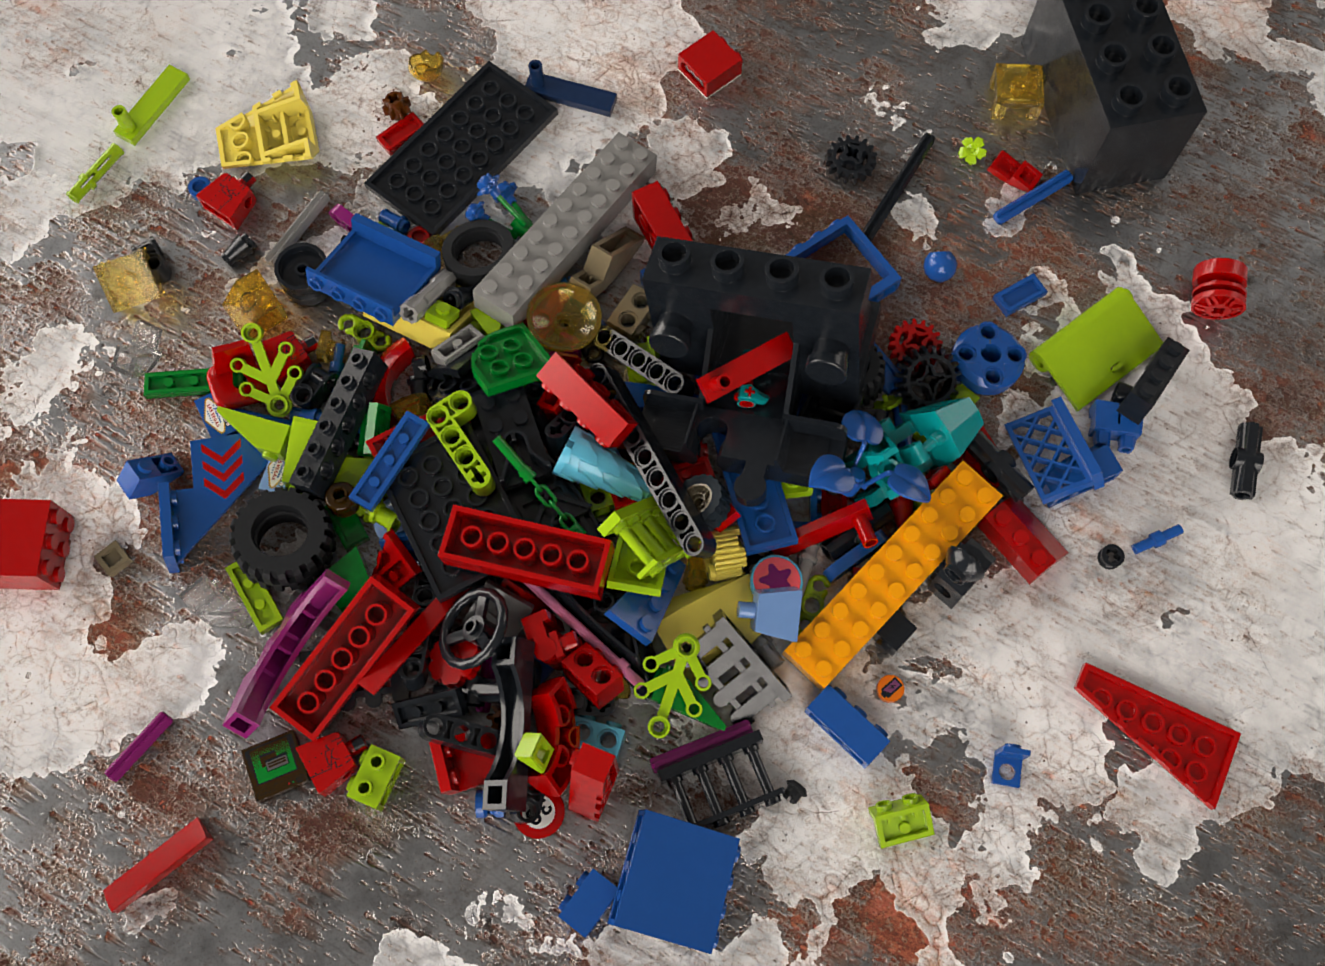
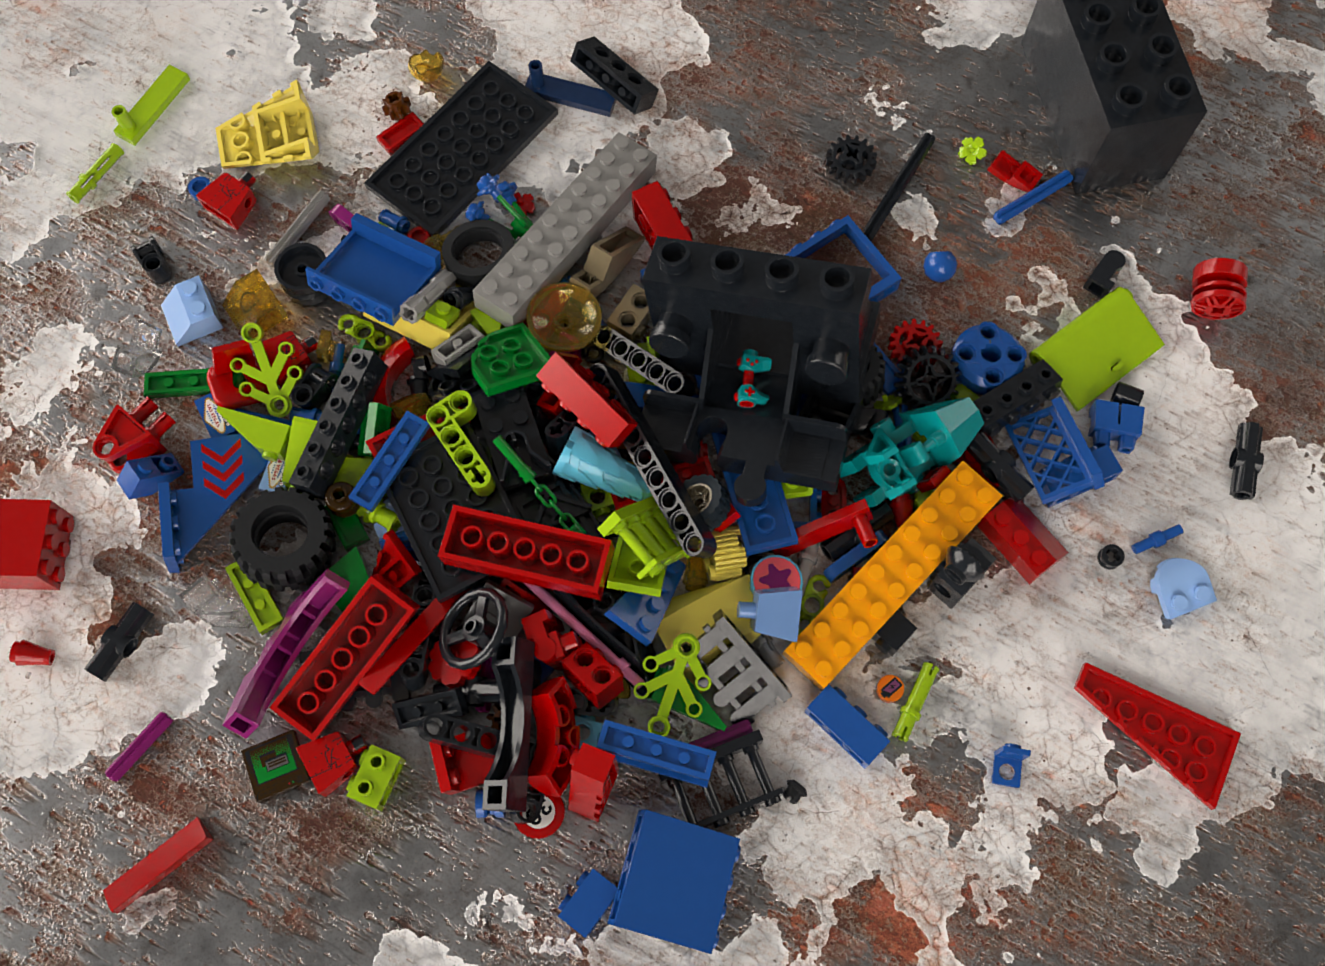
(28, 653): none -> red cone
(113, 558): dark tan tile -> none
(119, 641): none -> black piece
(128, 280): clear yellow panel -> none
(129, 435): none -> red piece
(191, 311): none -> light blue slope
(238, 249): black cone -> none
(525, 203): none -> red plant
(534, 751): lime slope -> none
(614, 75): none -> black brick
(657, 753): none -> blue fence
(710, 64): red piece -> none
(746, 367): red piece -> none
(832, 475): blue plant -> none
(901, 820): lime bracket -> none
(911, 711): none -> lime pin
(1018, 88): clear yellow panel -> none
(1018, 396): none -> black brick
(1020, 295): blue tile -> none
(1109, 267): none -> black leg
(1153, 380): black arch -> none
(1181, 587): none -> light blue slope

